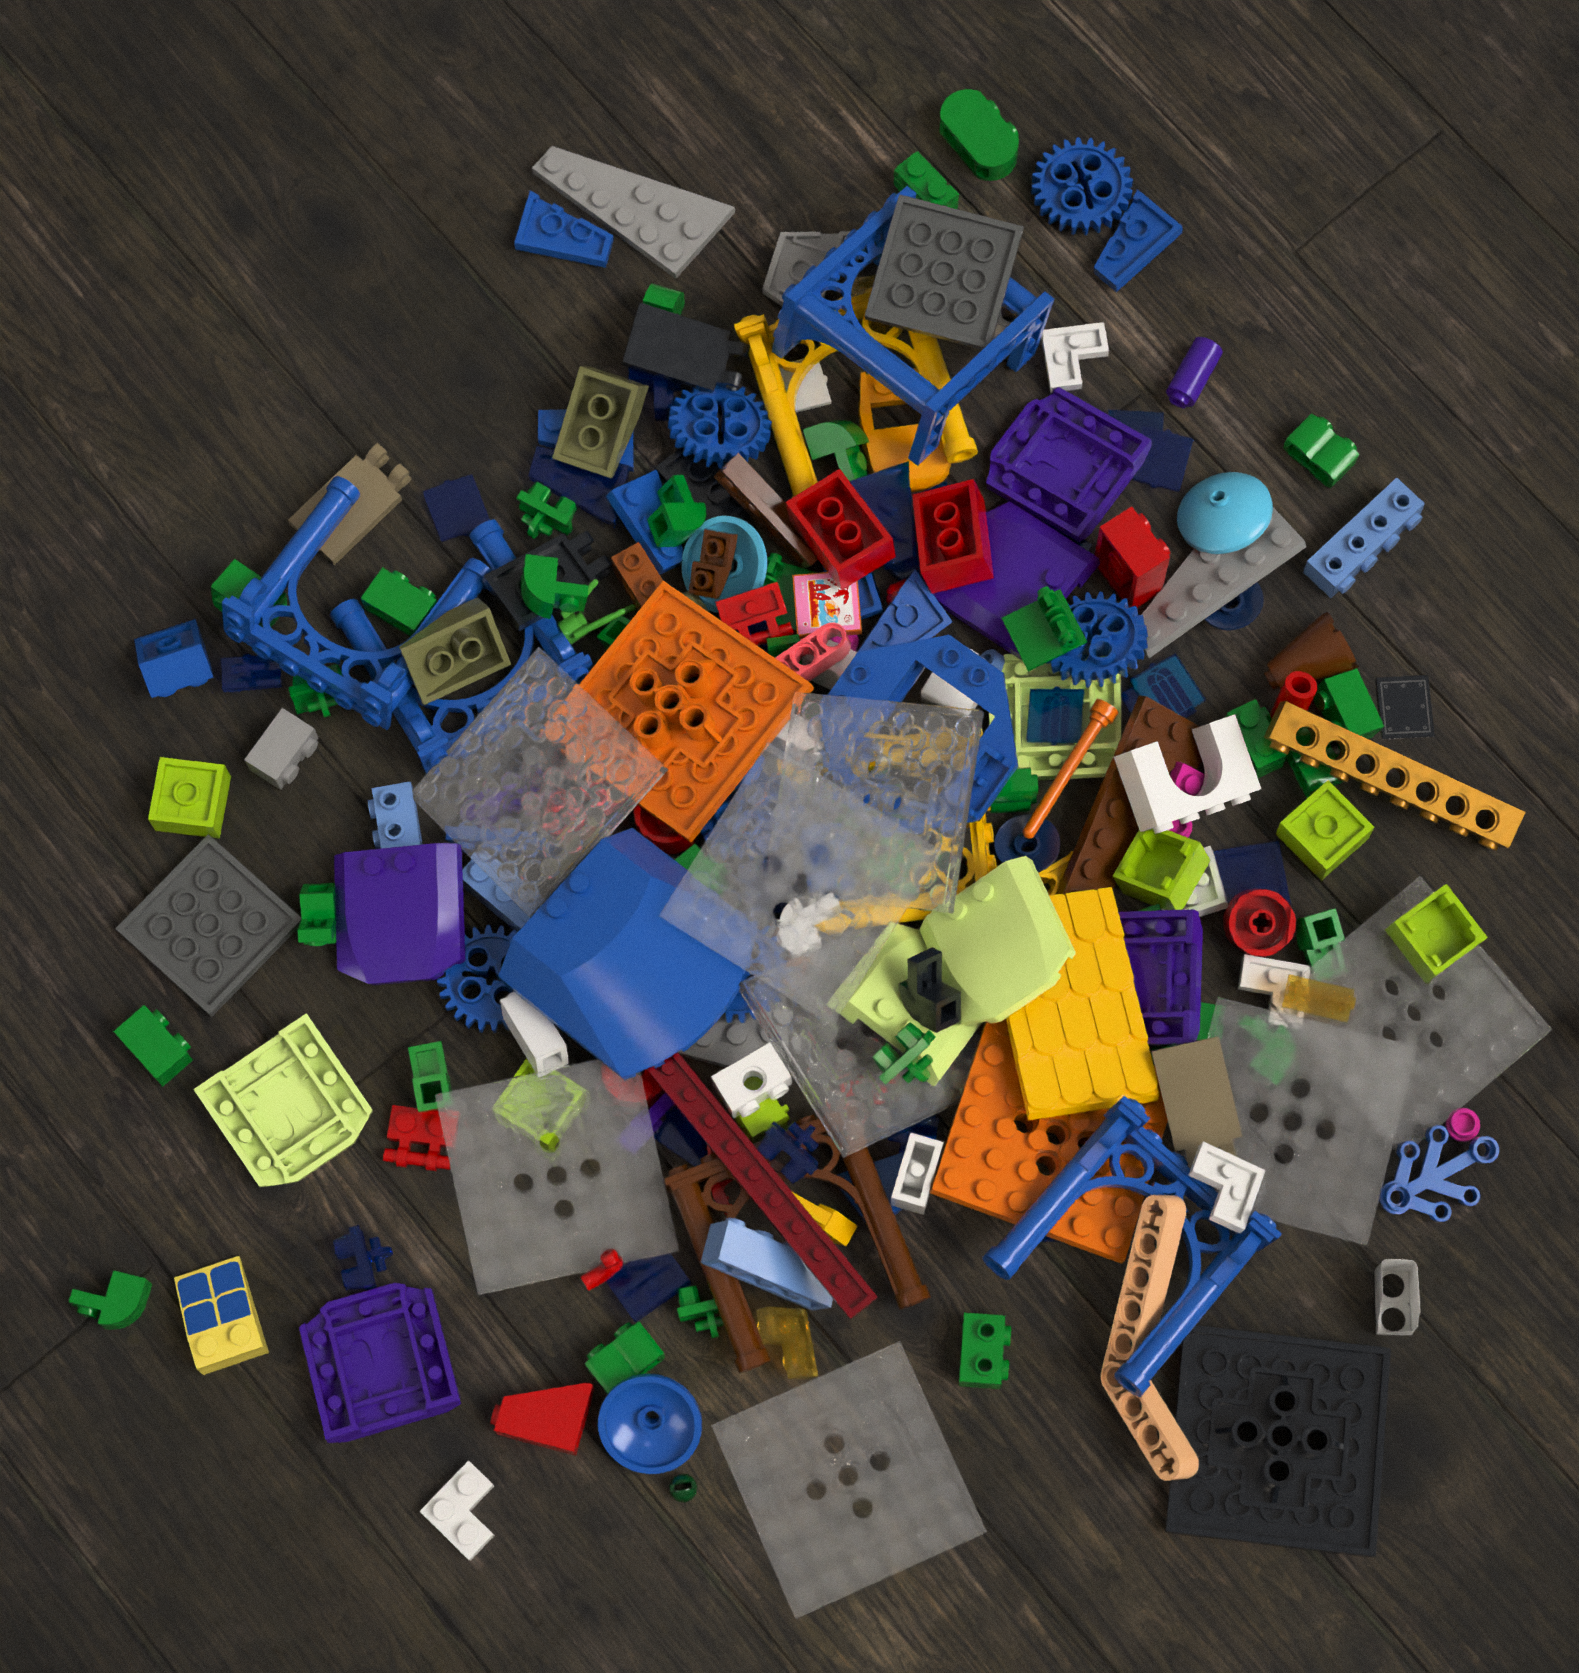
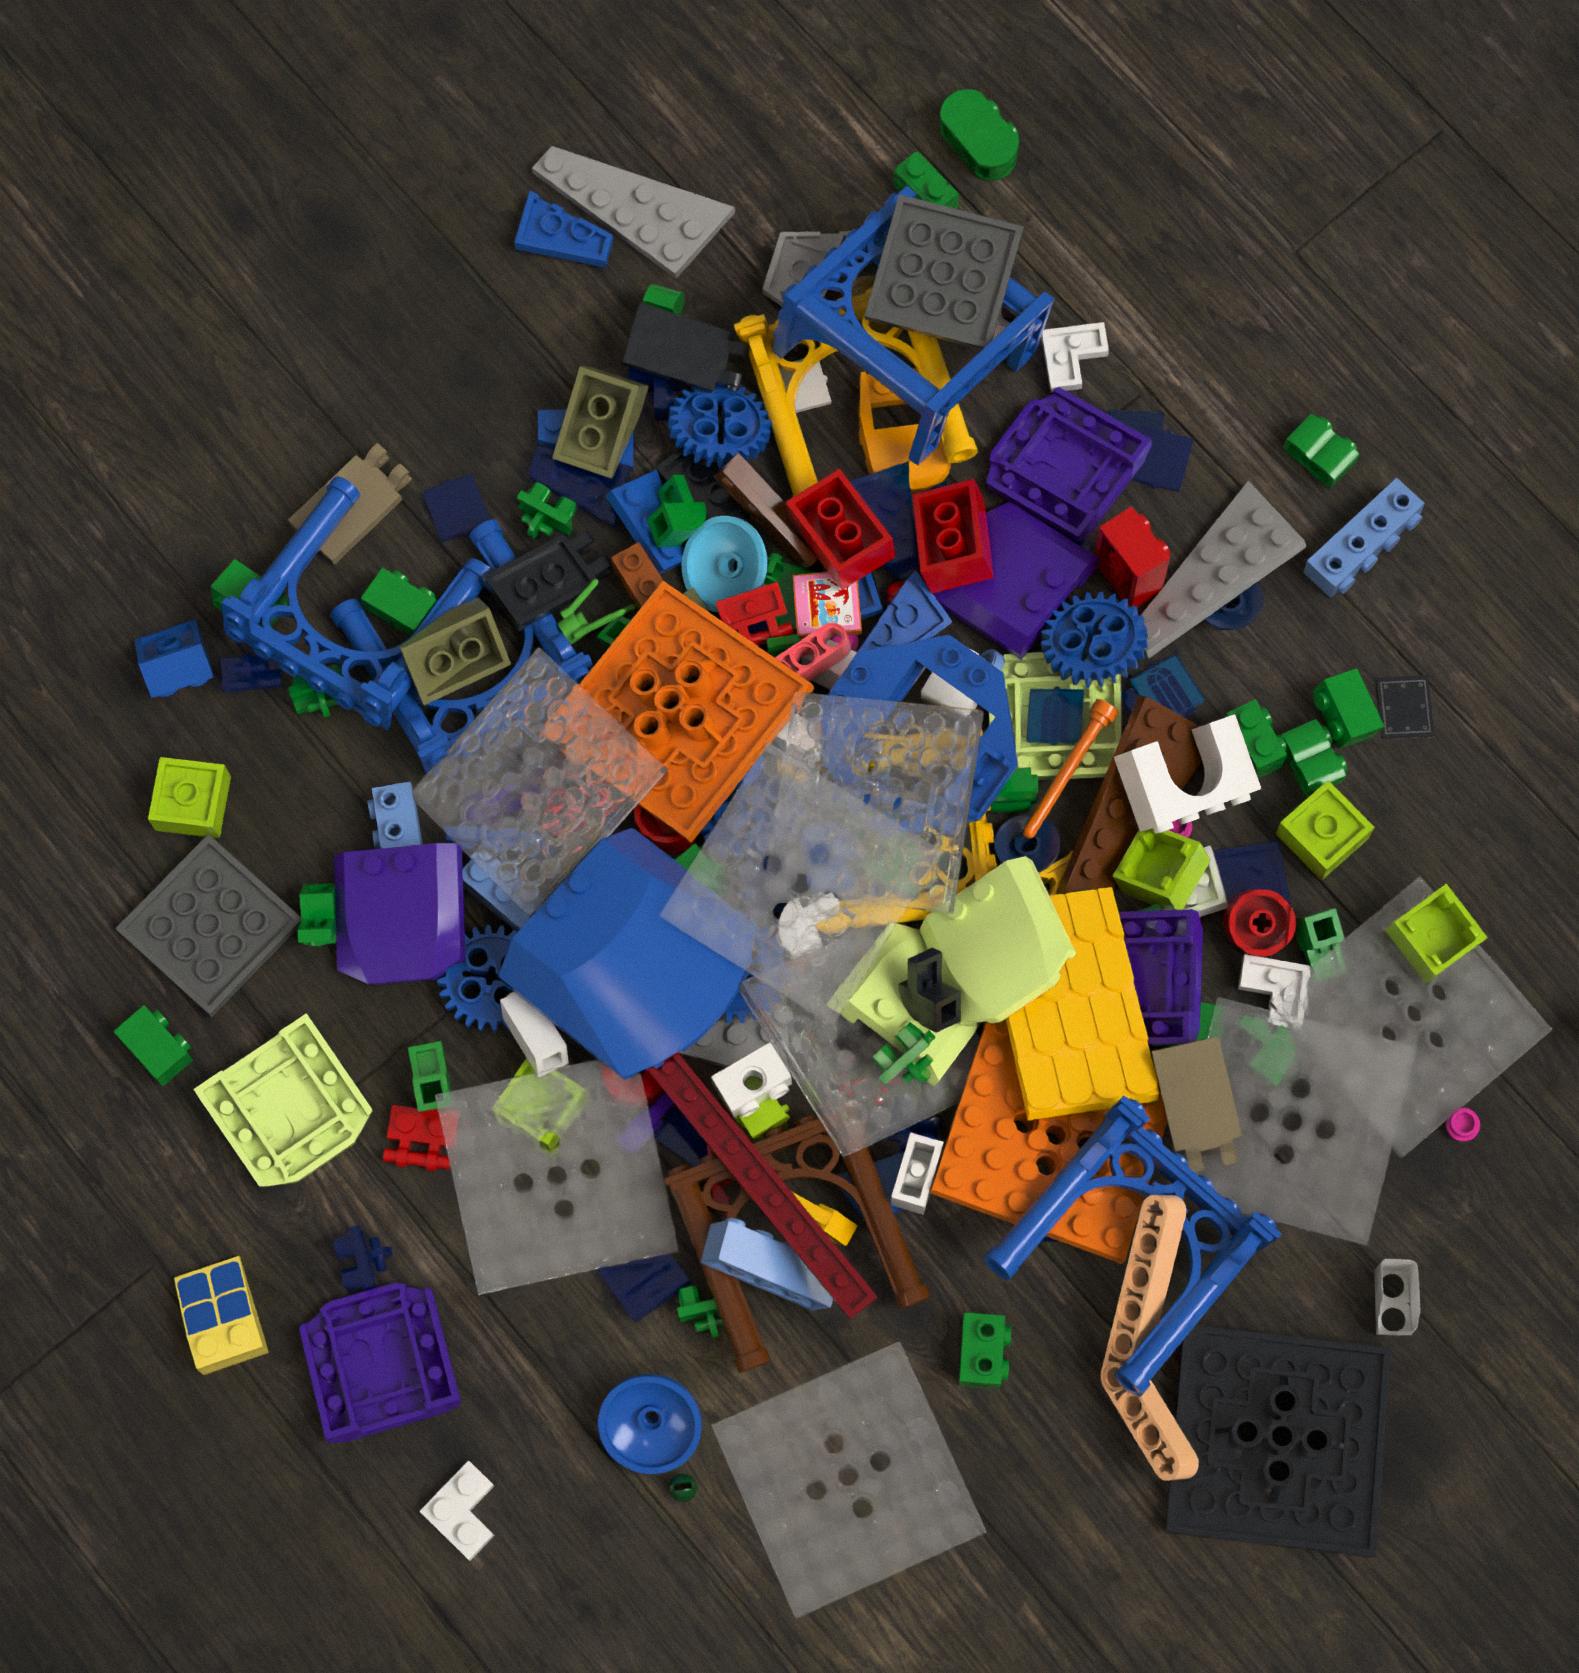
(121, 1306): green brick -> none
(281, 749): light grey piece -> none
(543, 592): green brick -> none
(546, 1417): red slope -> none
(610, 1265): red arm -> none
(628, 1355): green brick -> none
(715, 562): reddish brown slope -> none
(778, 1139): clear blue hips -> none
(792, 1331): clear yellow plate -> none
(841, 439): green brick -> none
(1044, 629): green hinge -> none
(1055, 193): blue gear -> none
(1139, 238): blue wing -> none
(1187, 778): dark pink plate -> none
(1194, 372): dark purple brick -> none
(1225, 513): medium azure dish -> none
(1236, 1181): white plate -> none
(1298, 690): red brick -> none
(1316, 650): reddish brown cone -> none
(1318, 998): clear yellow hinge -> none
(1432, 1176): plant -> none
(1503, 818): brick -> none

